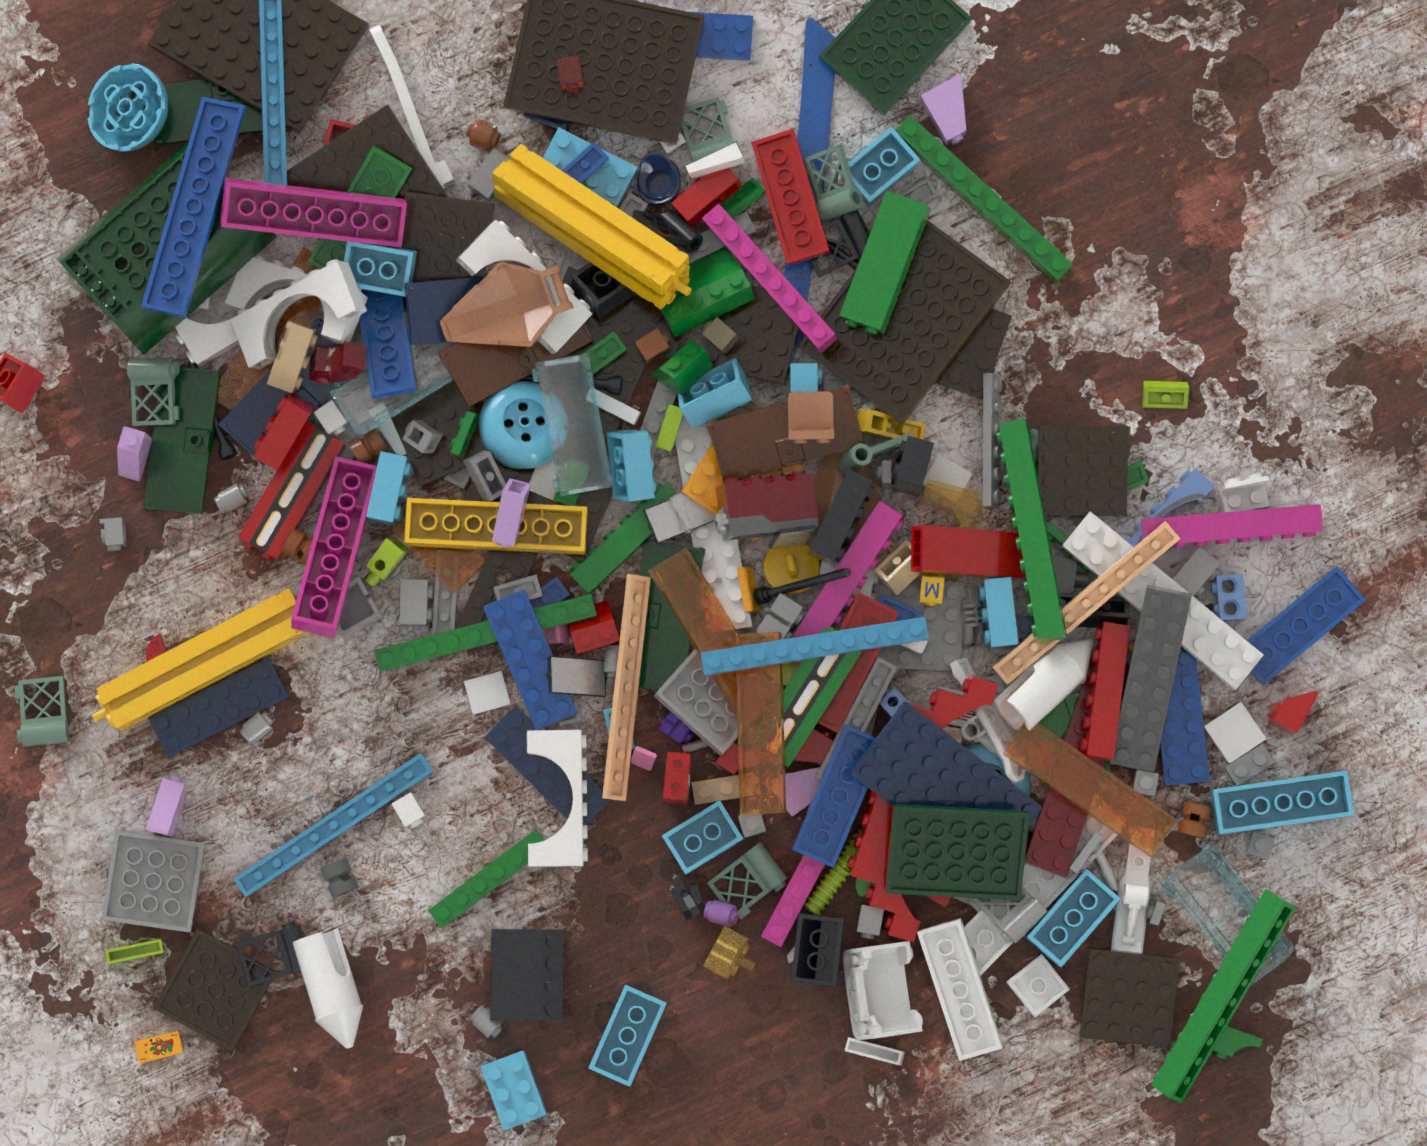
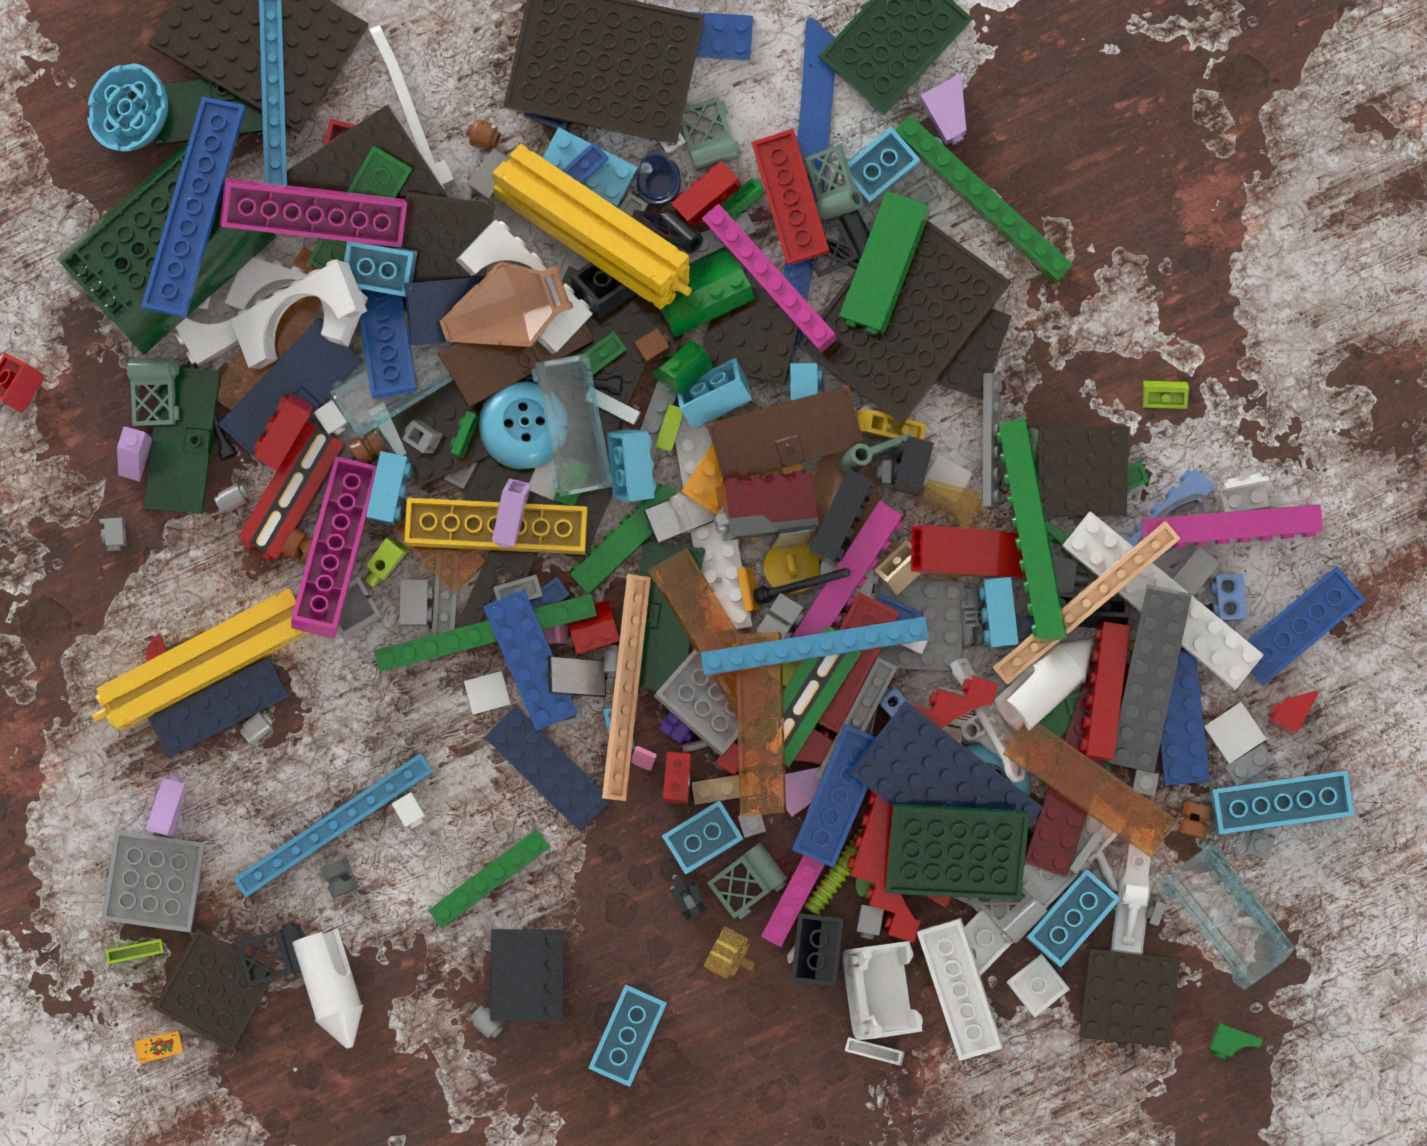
(46, 729): sand green piece -> none
(292, 357): tan wedge -> none
(337, 363): dark red brick -> none
(485, 475): light grey brick -> none
(514, 1090): medium azure brick -> none
(566, 846): white arch -> none
(570, 73): clear red brick -> none
(720, 160): white piece -> none
(720, 335): dark tan brick -> none
(721, 913): medium lavender brick -> none
(810, 416): nougat bracket -> none
(931, 589): yellow brick -> none
(1223, 996): green brick -> none

